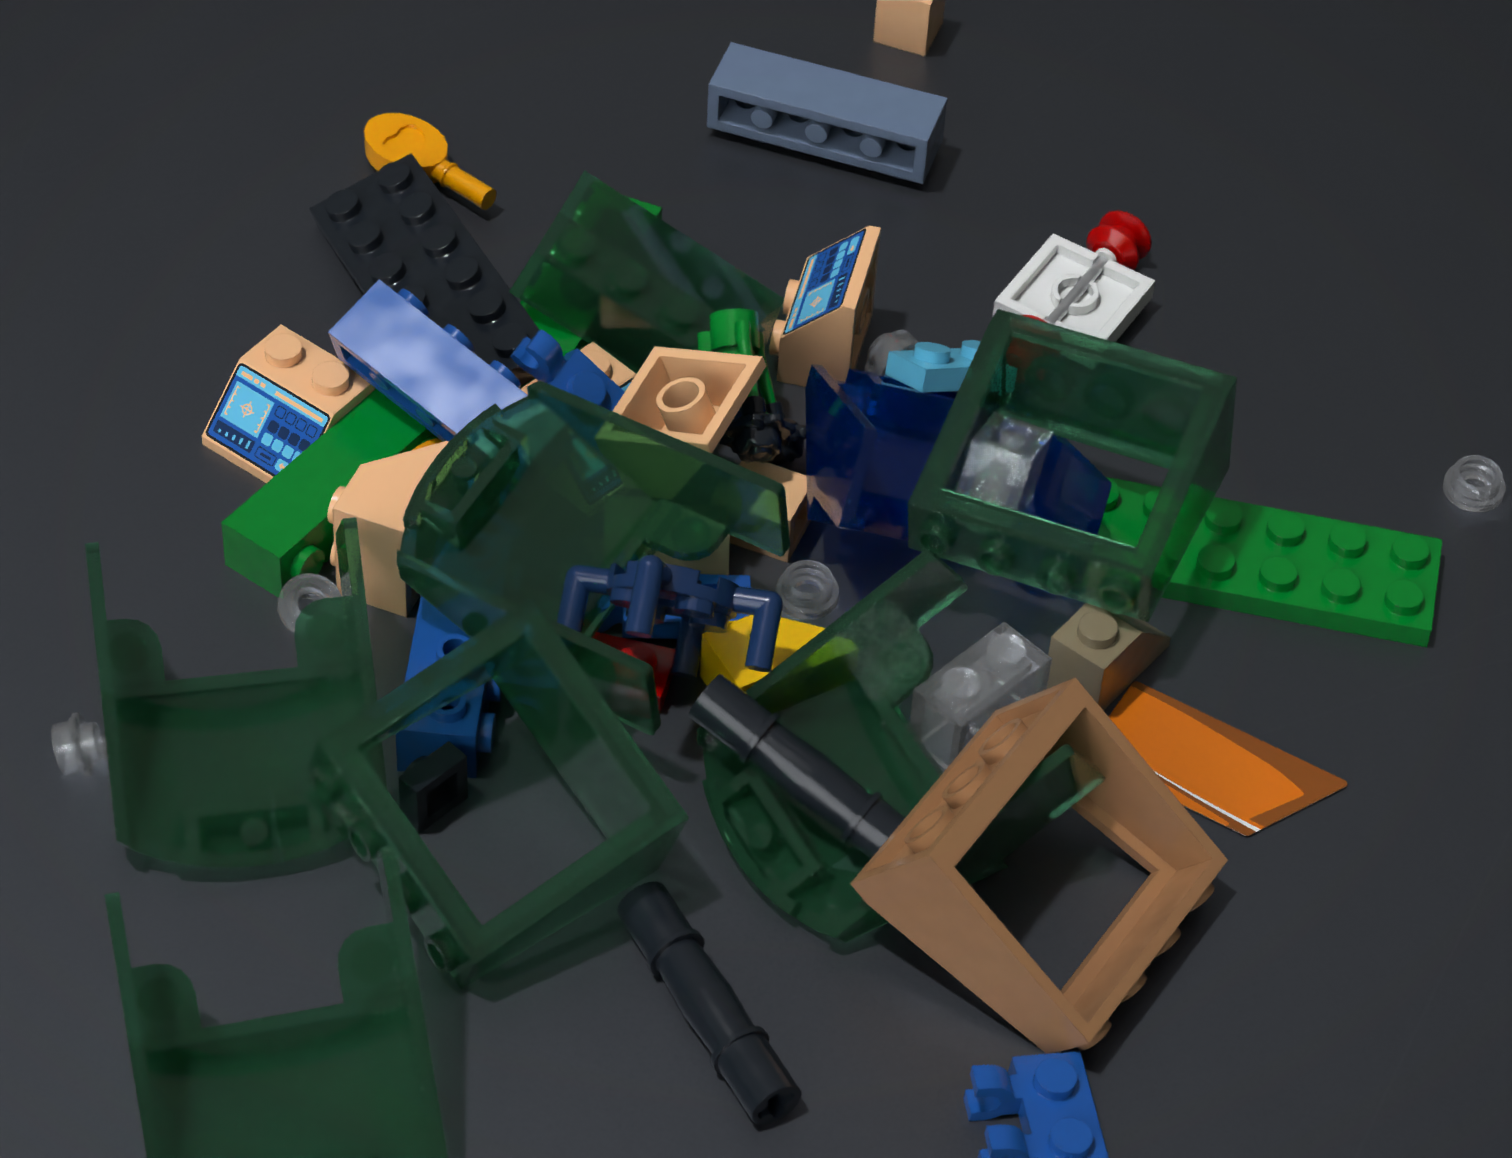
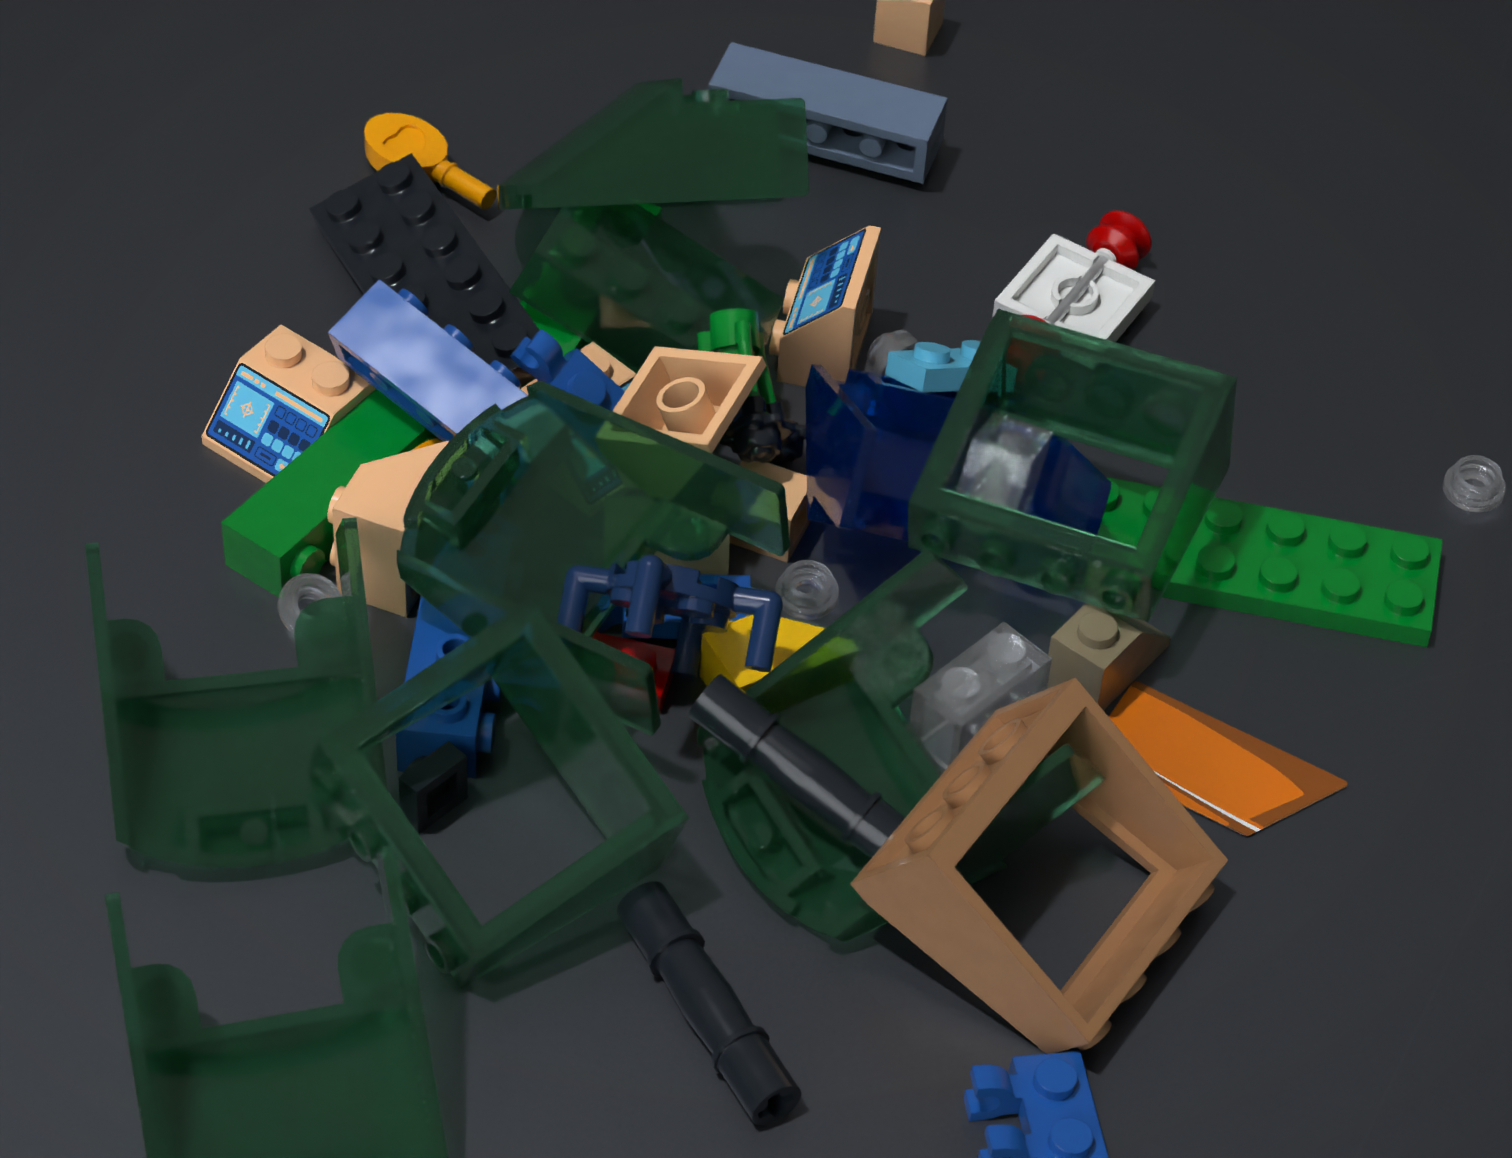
(77, 745): clear plate -> none
(667, 149): none -> clear green windscreen

